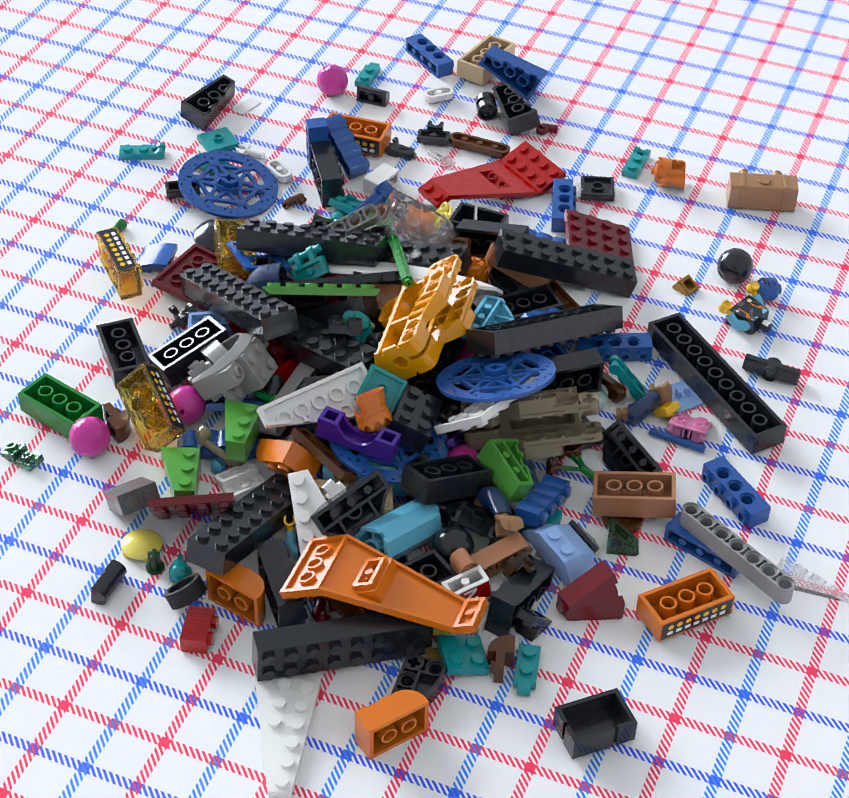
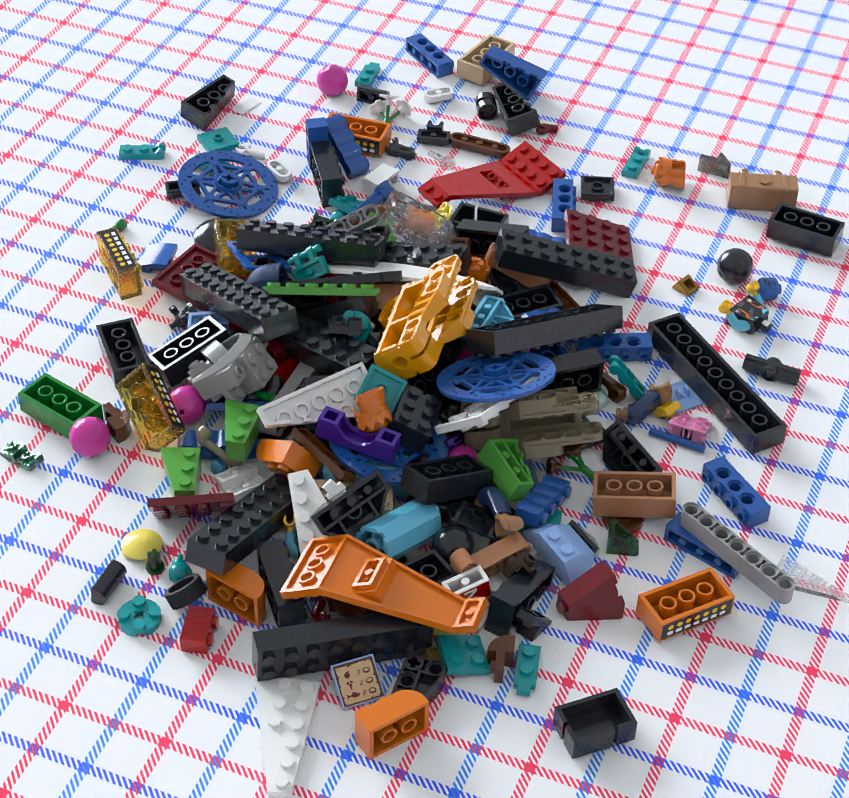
(131, 495): dark grey brick -> none
(139, 606): none -> teal plate
(293, 199): reddish brown arm -> none
(357, 681): none -> piece
(380, 107): none -> white plant
(400, 260): green piece -> none
(715, 166): none -> clear smoke slope
(805, 229): none -> black brick

